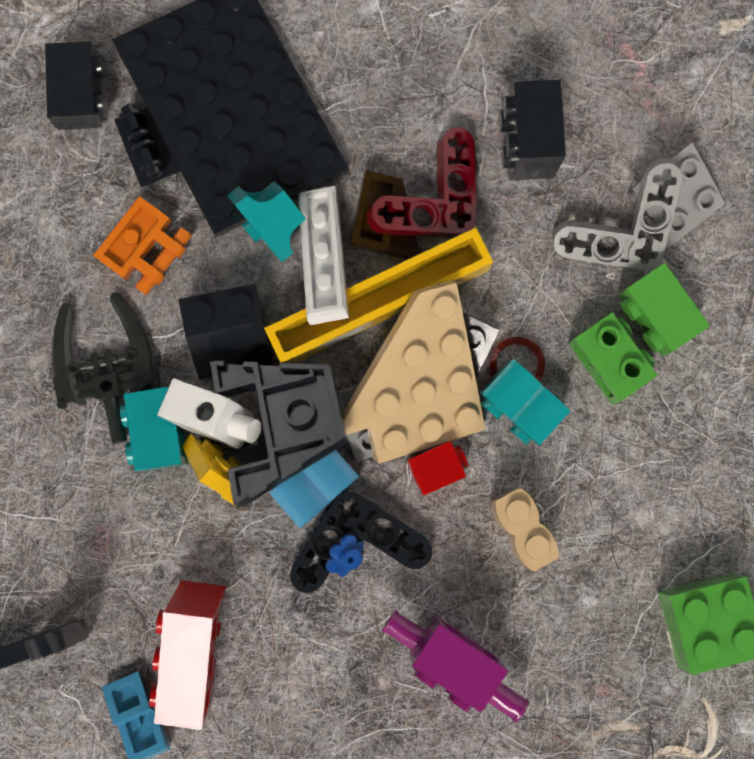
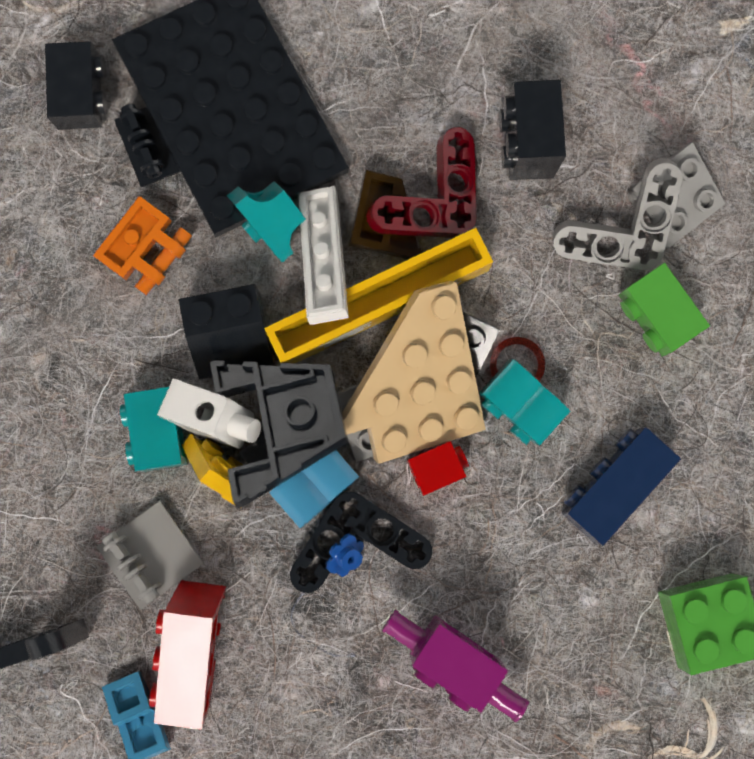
(107, 383): pearl dark grey bar -> none
(150, 555): none -> light grey hinge
(528, 539): tan brick -> none
(614, 358): bright green brick -> none
(619, 484): none -> dark blue brick

